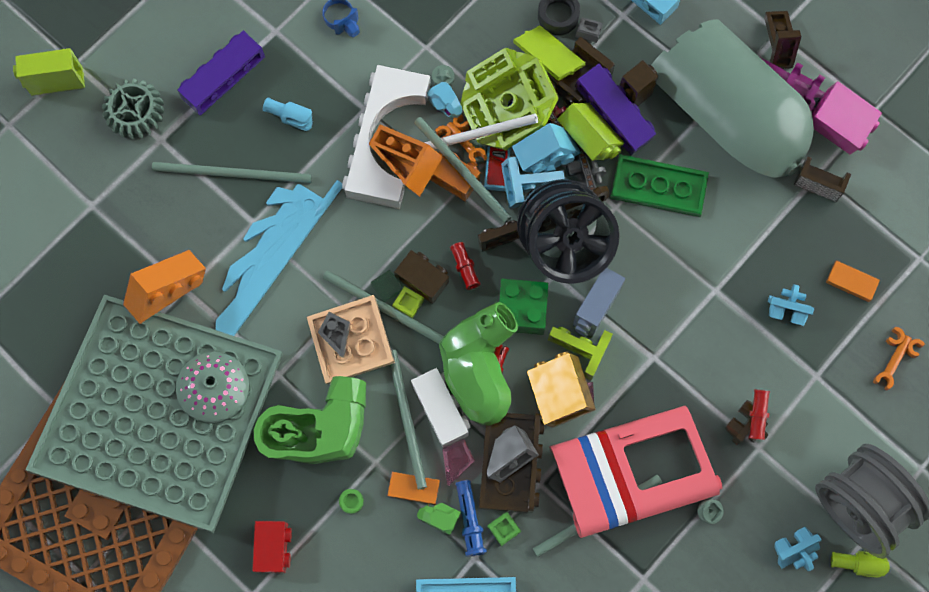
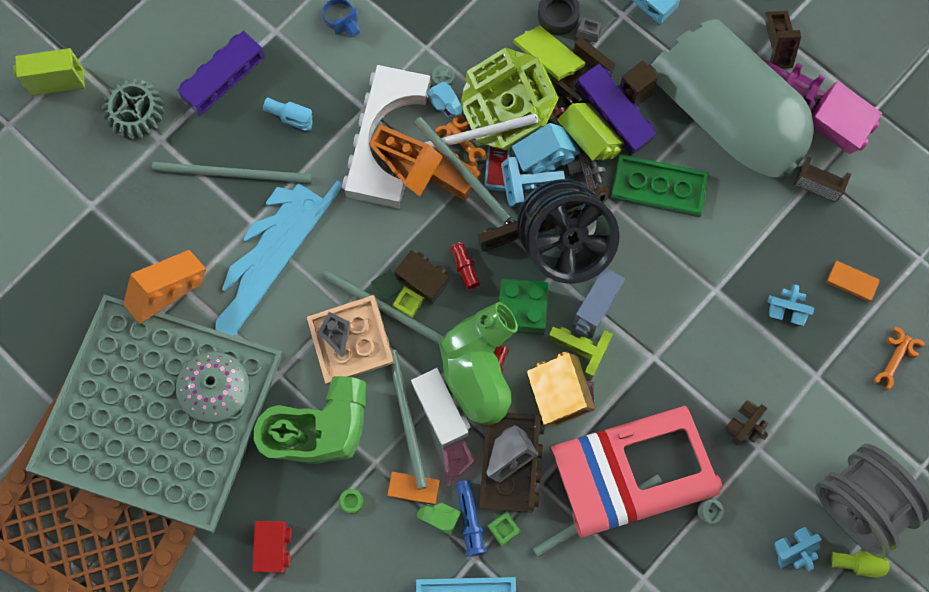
(759, 414): red pin -> none

